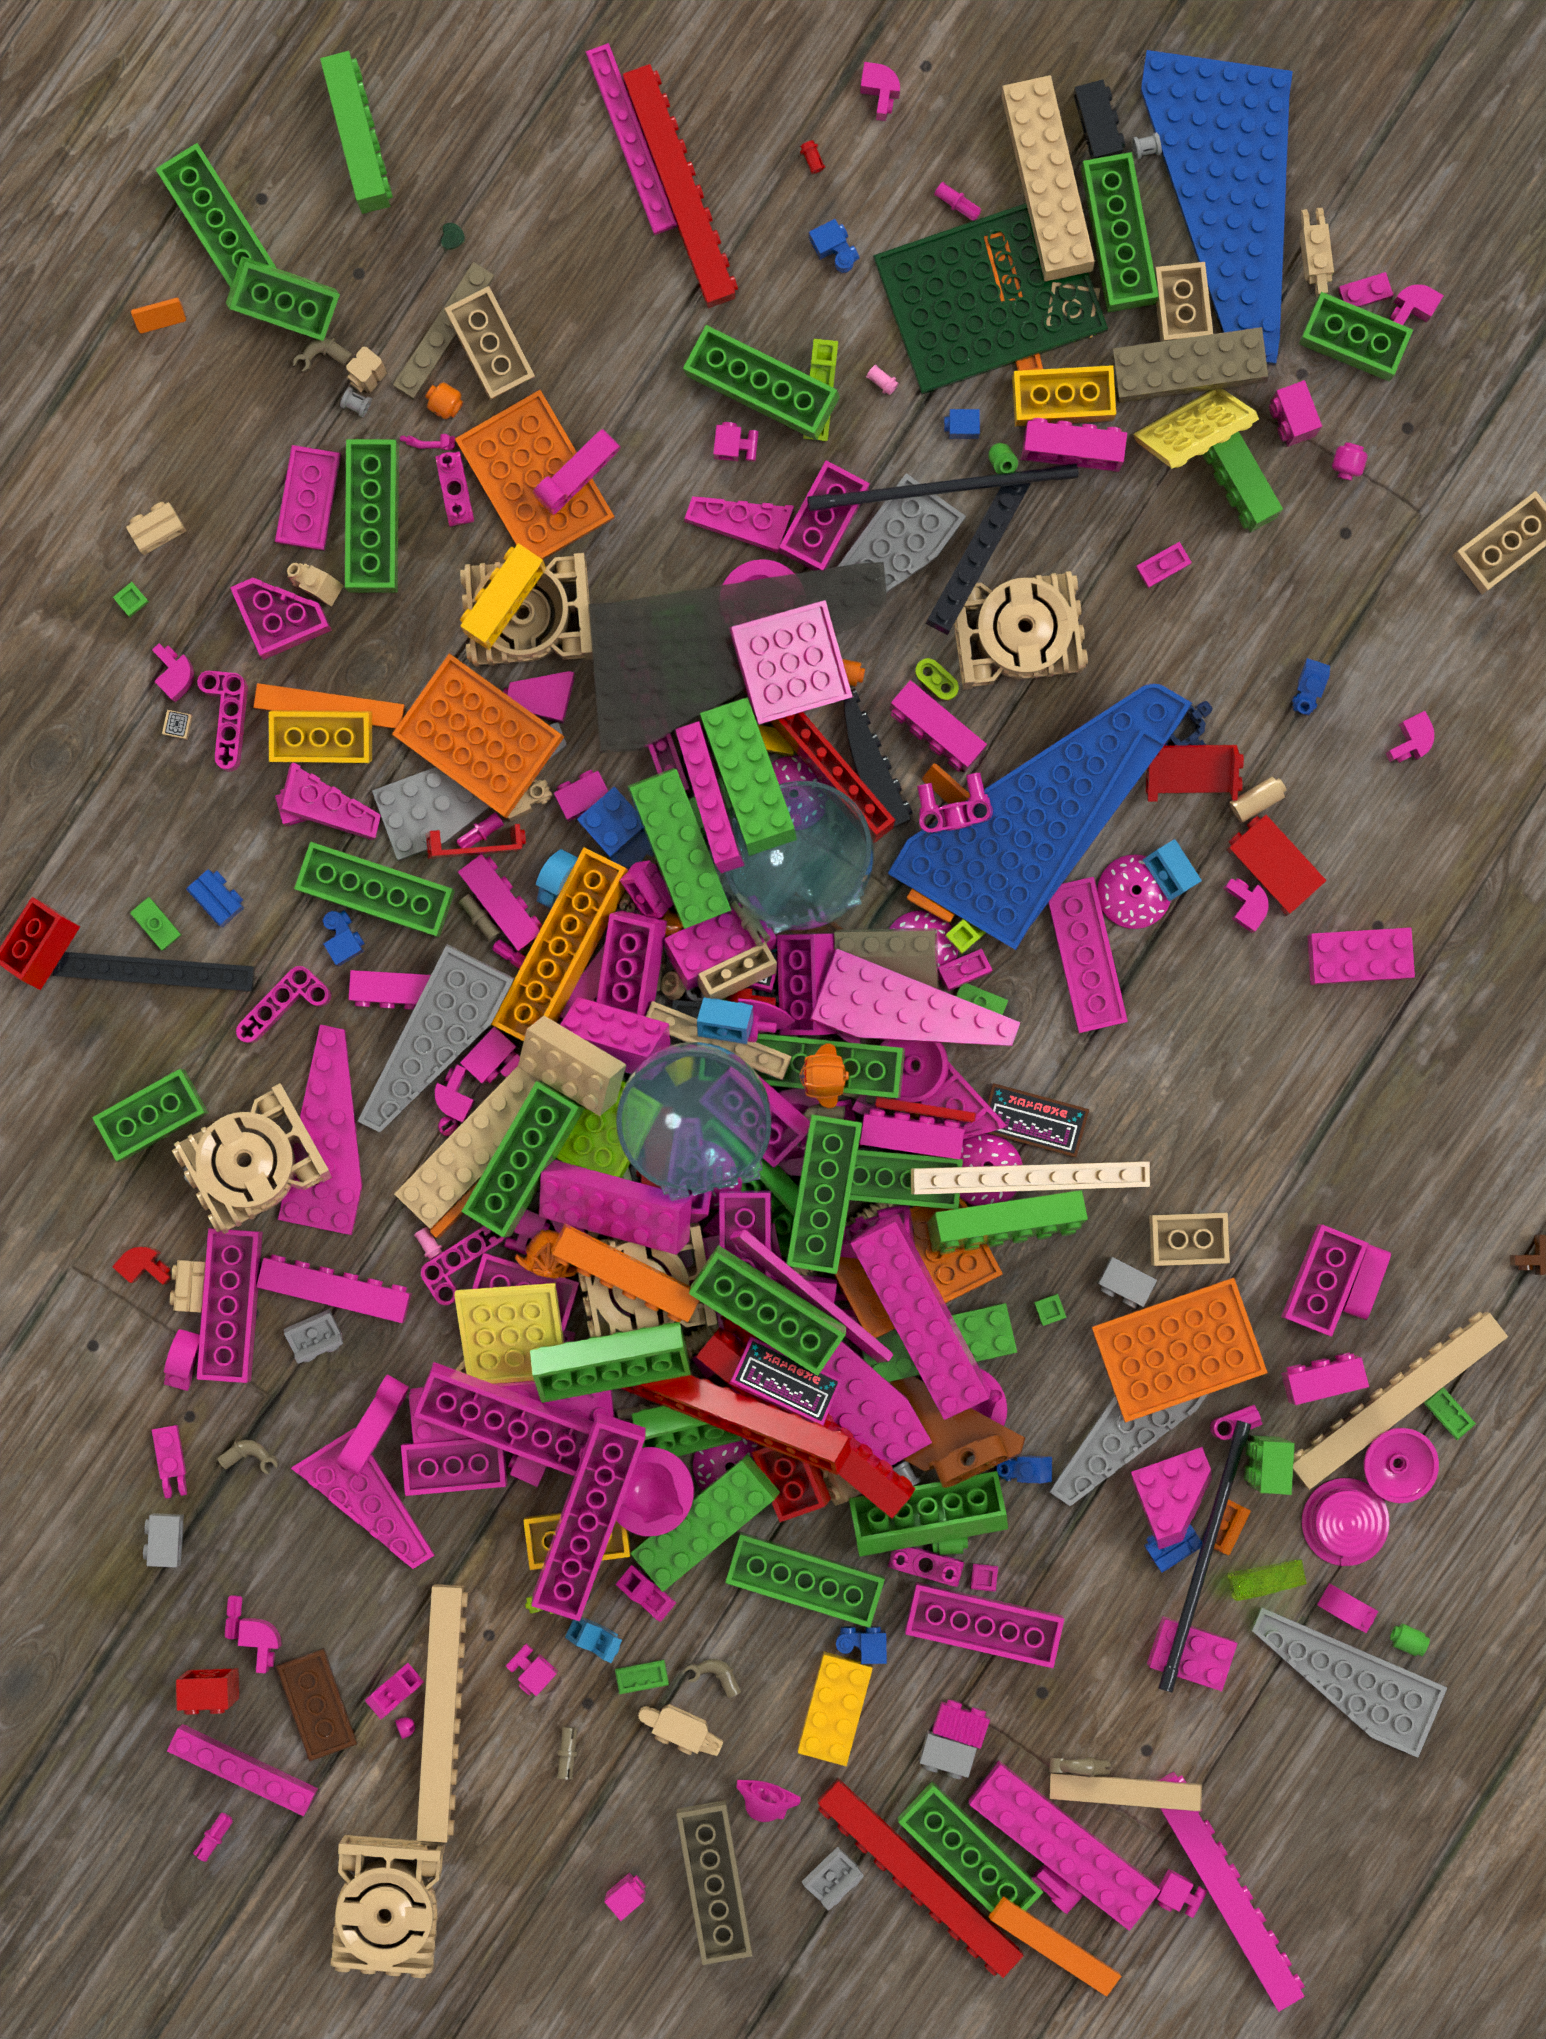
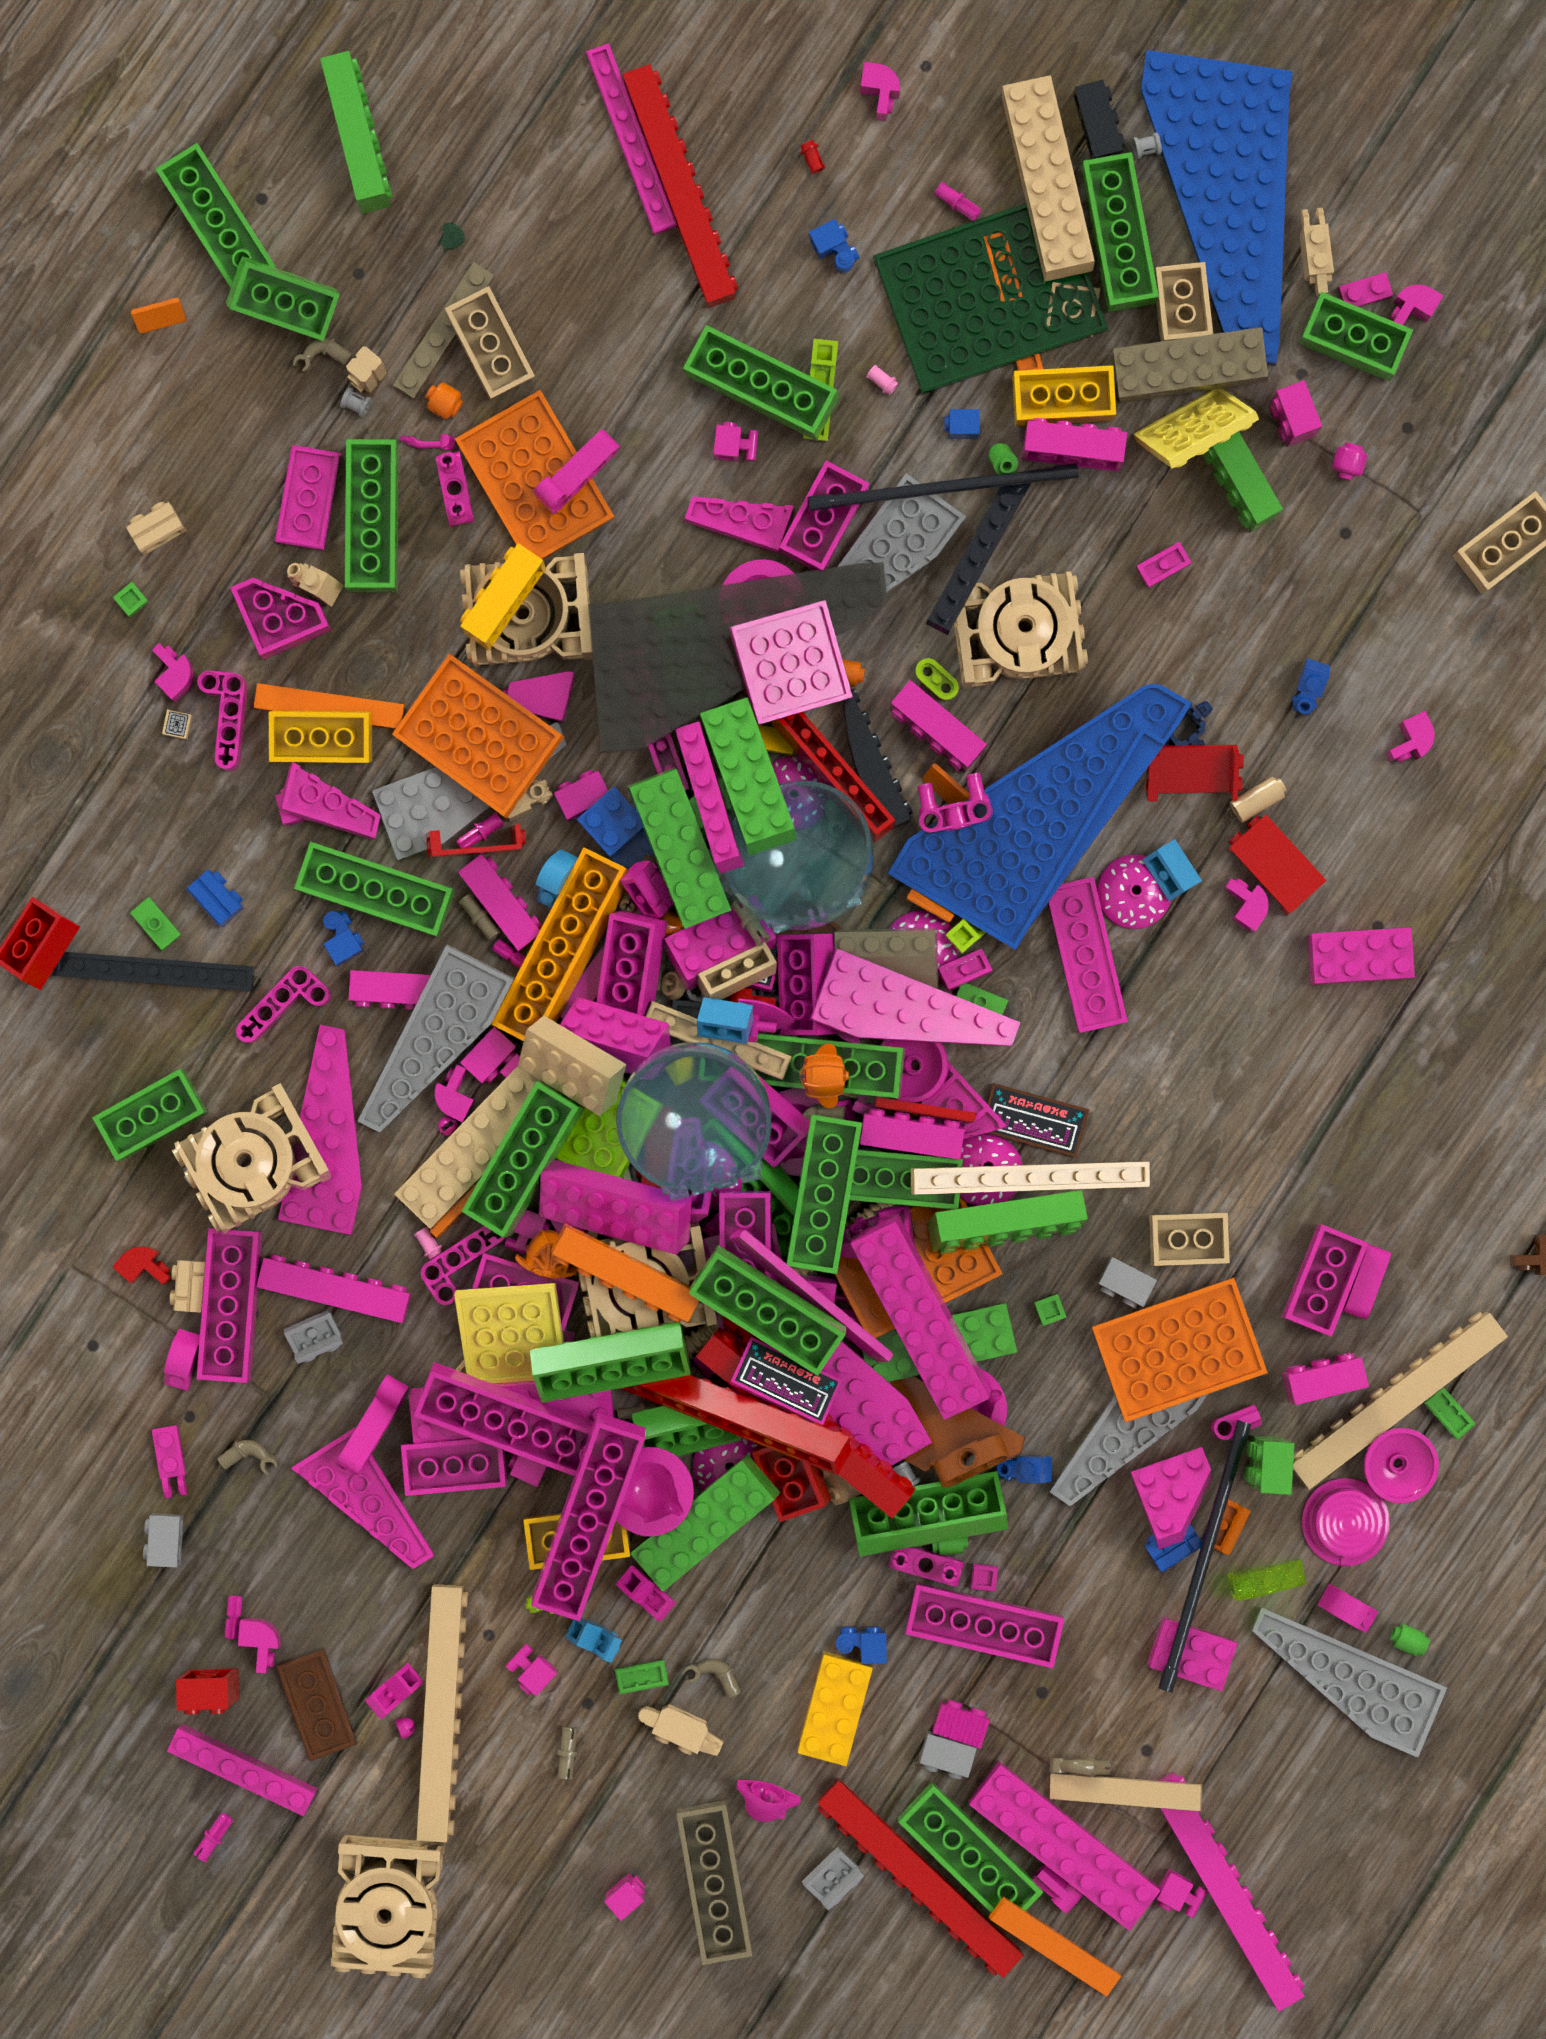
(805, 1579): bright green brick -> none

